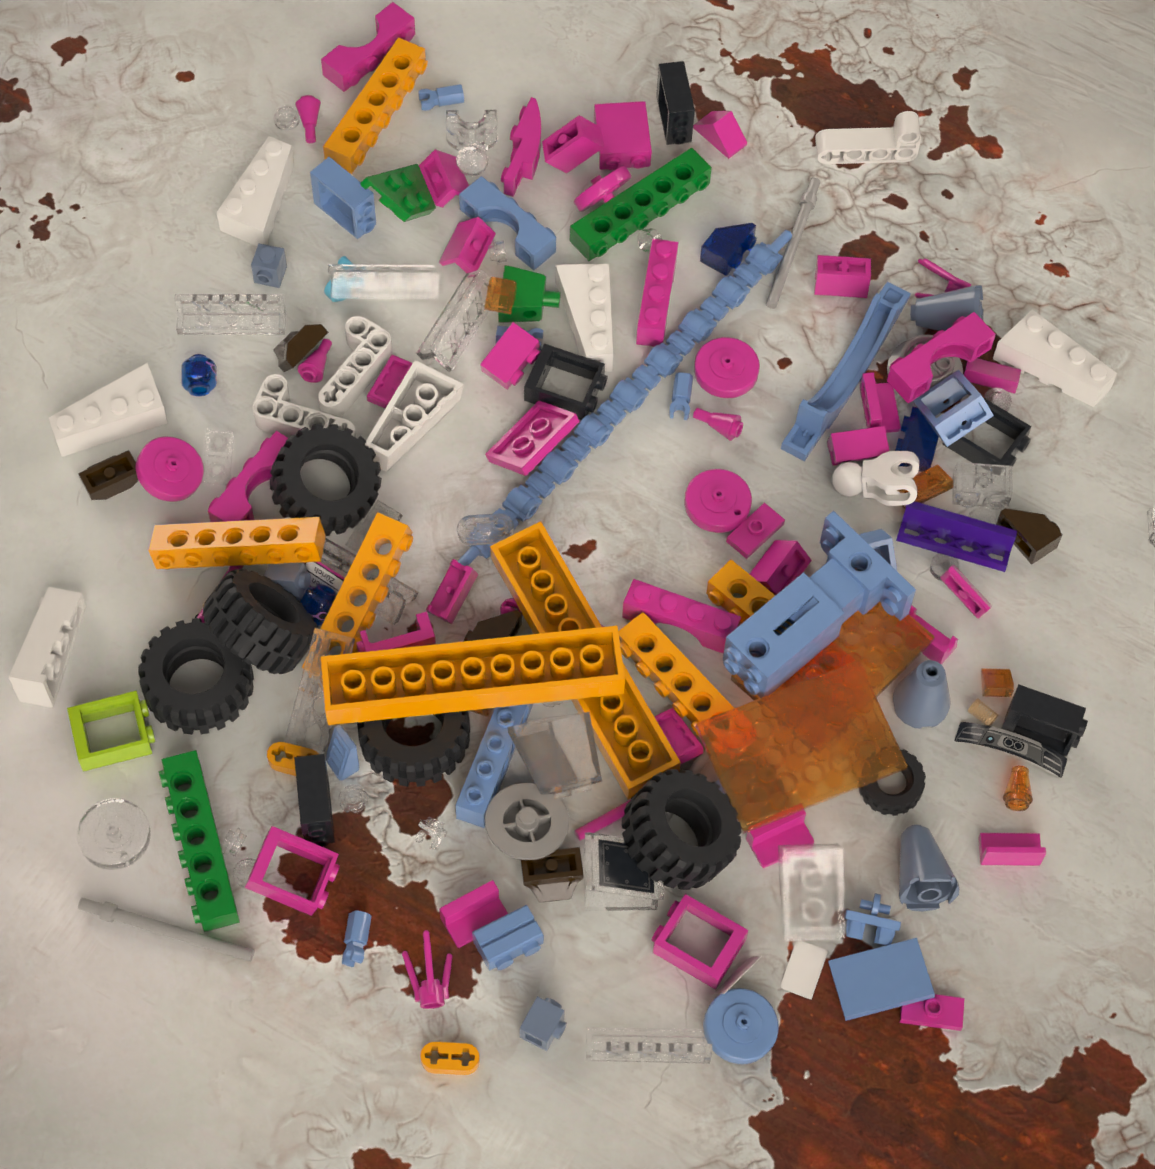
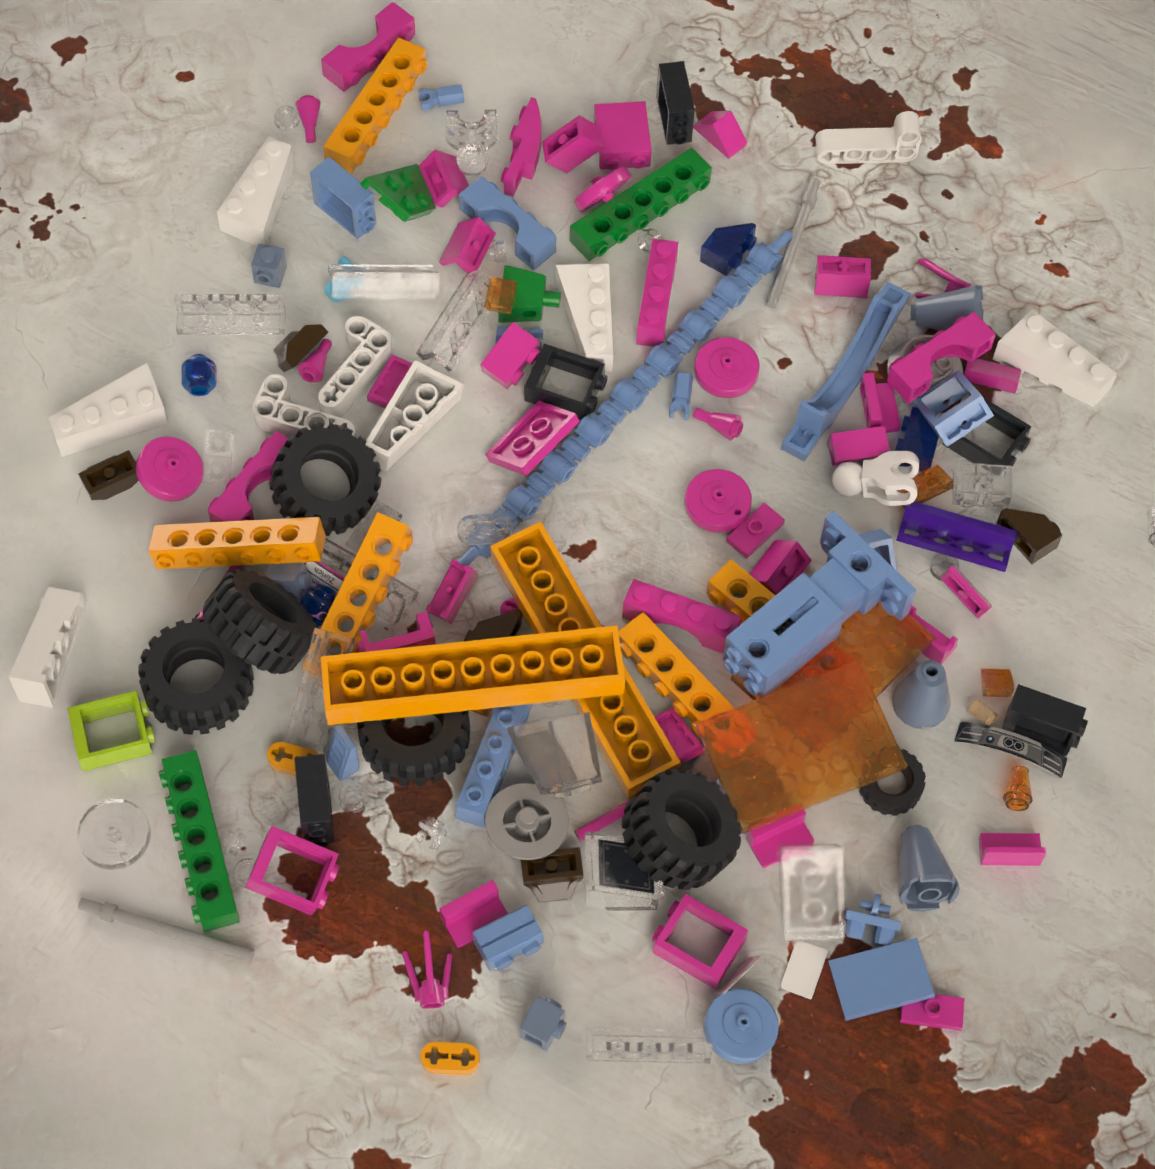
(356, 937): medium blue bar -> none
(999, 397): clear tile -> none

